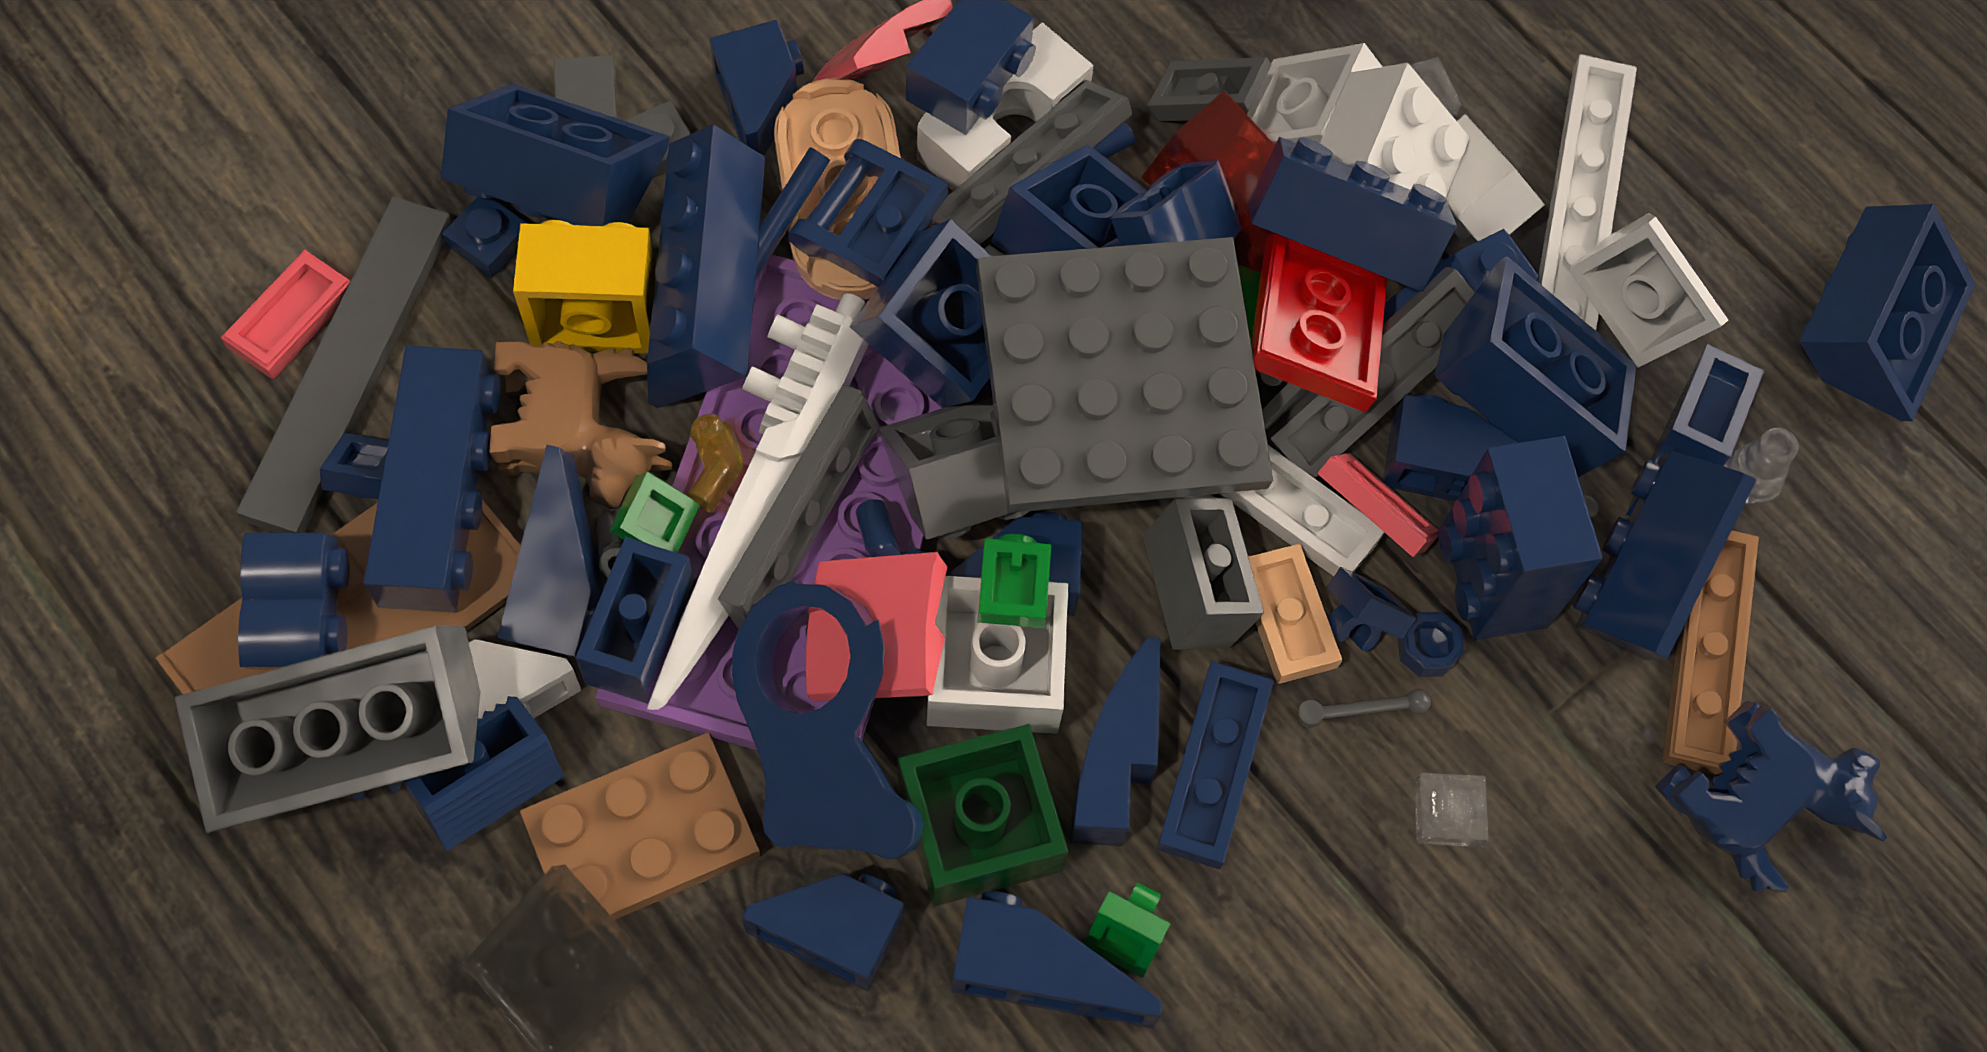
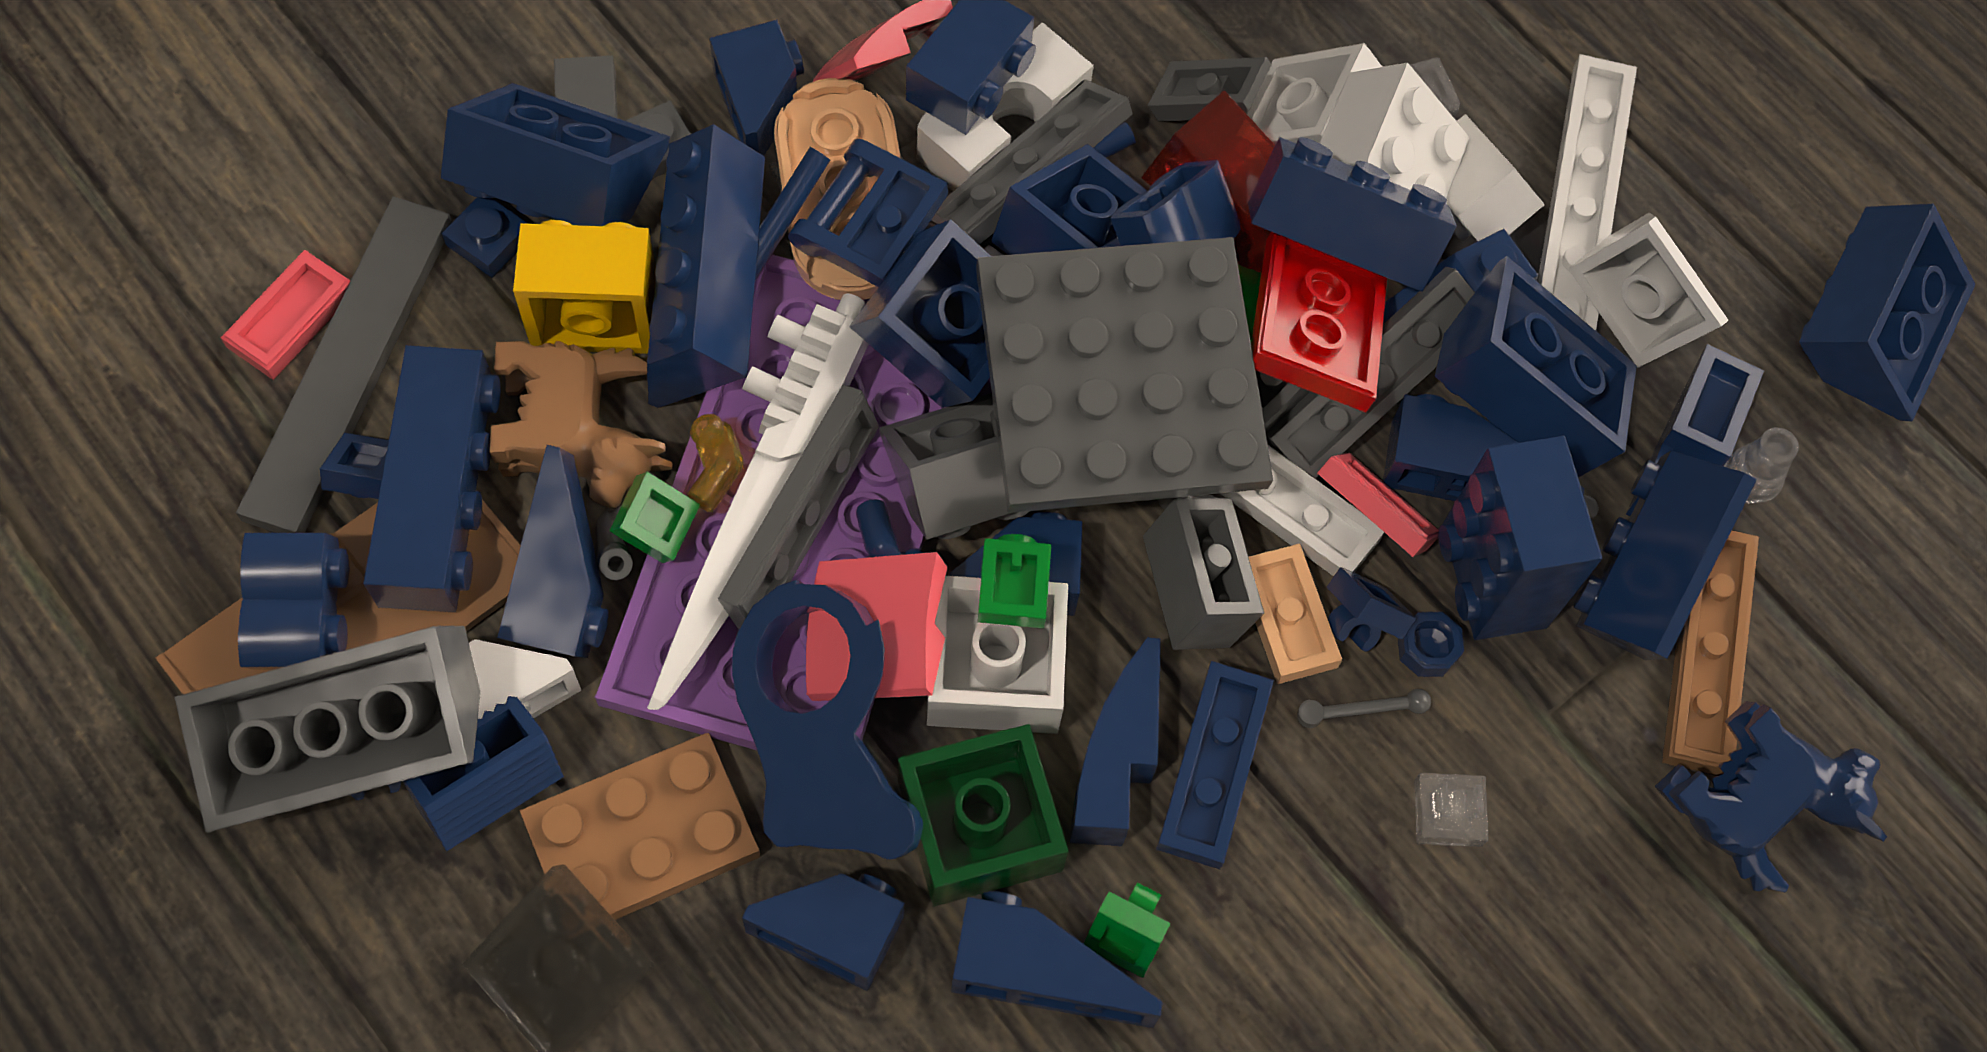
(636, 620): dark blue brick -> none

